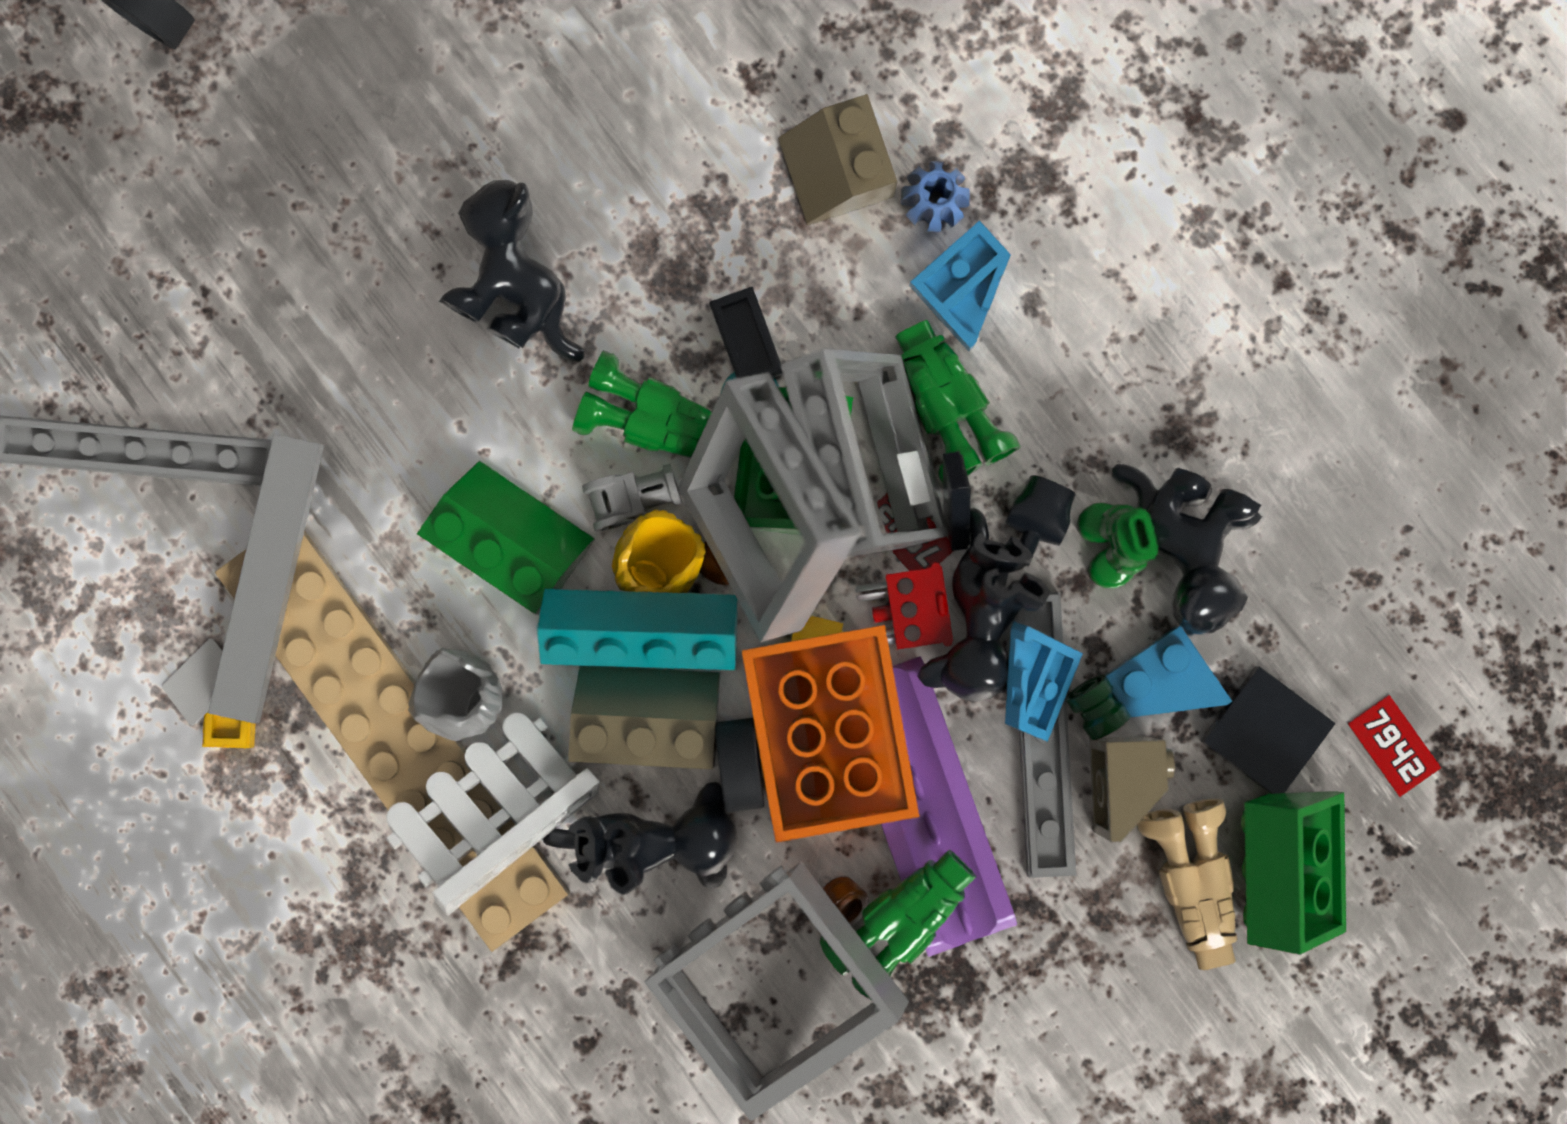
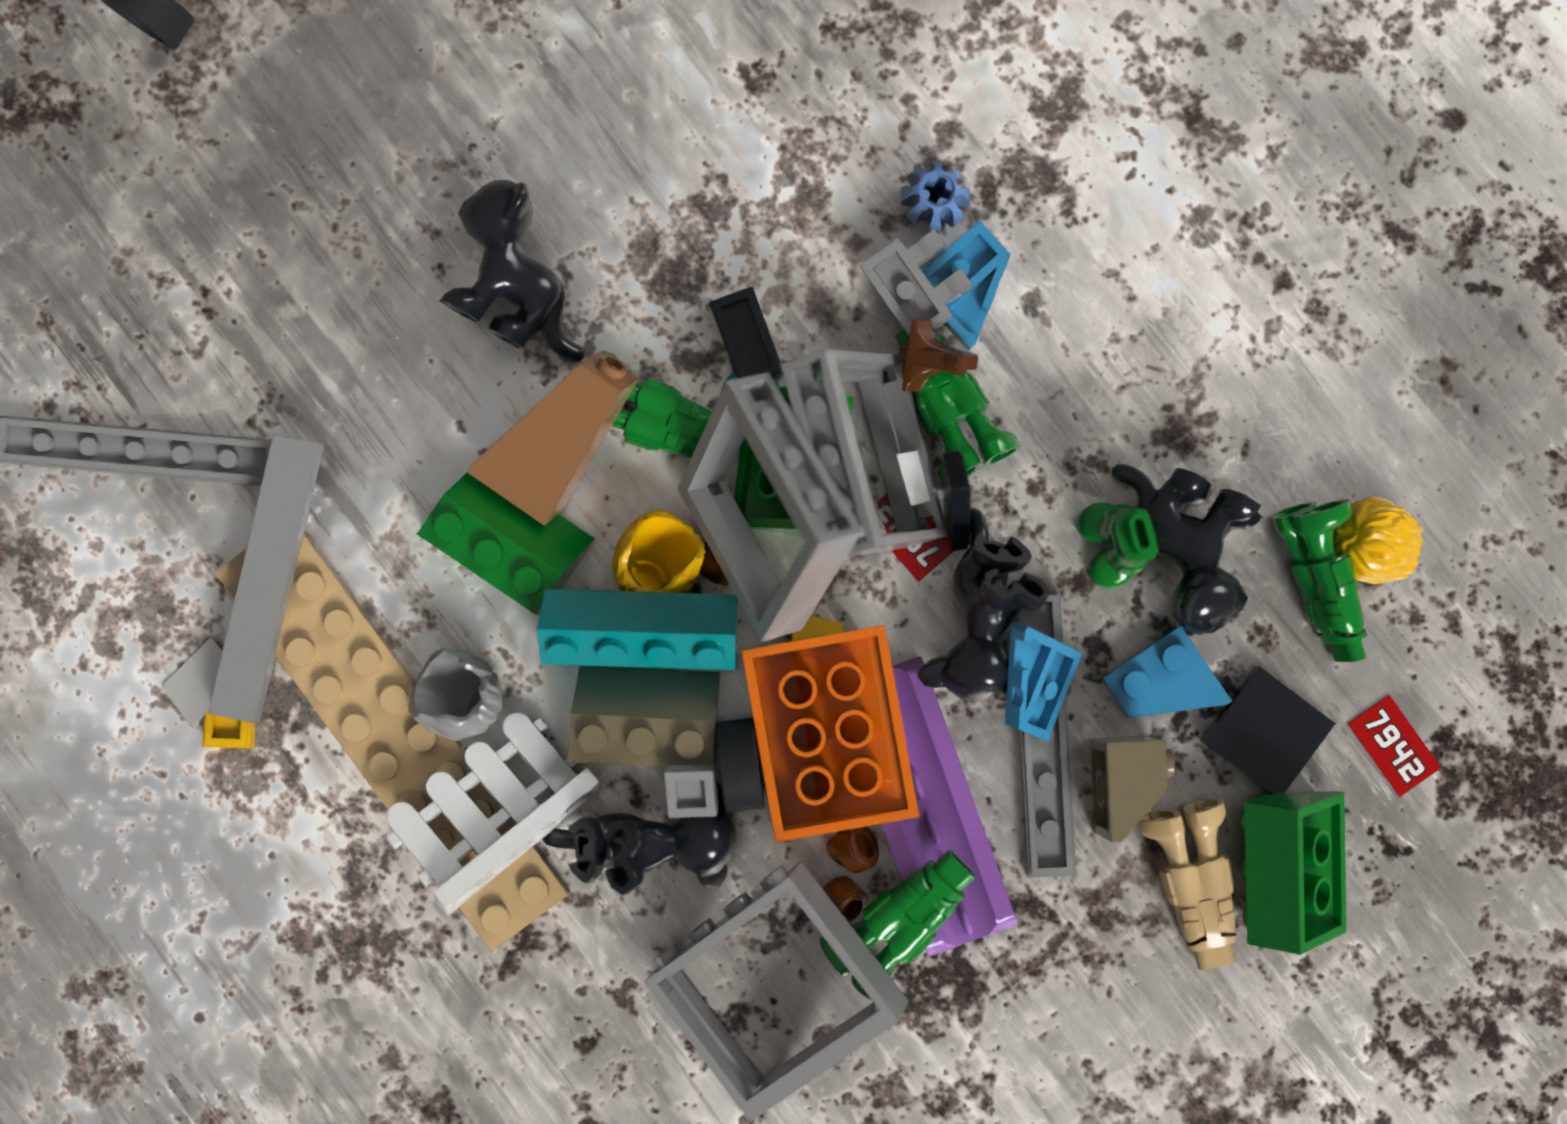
(555, 442): none -> medium nougat slope
(628, 496): light grey connector -> none
(691, 790): none -> light grey tile
(838, 160): dark tan slope -> none
(854, 849): none -> reddish brown tile
(905, 287): none -> light grey plate
(929, 356): none -> reddish brown piece
(931, 604): red piece -> none
(1041, 512): black piece -> none
(1097, 707): dark green wheel -> none
(1324, 577): none -> green piece
(1380, 540): none -> yellow hair

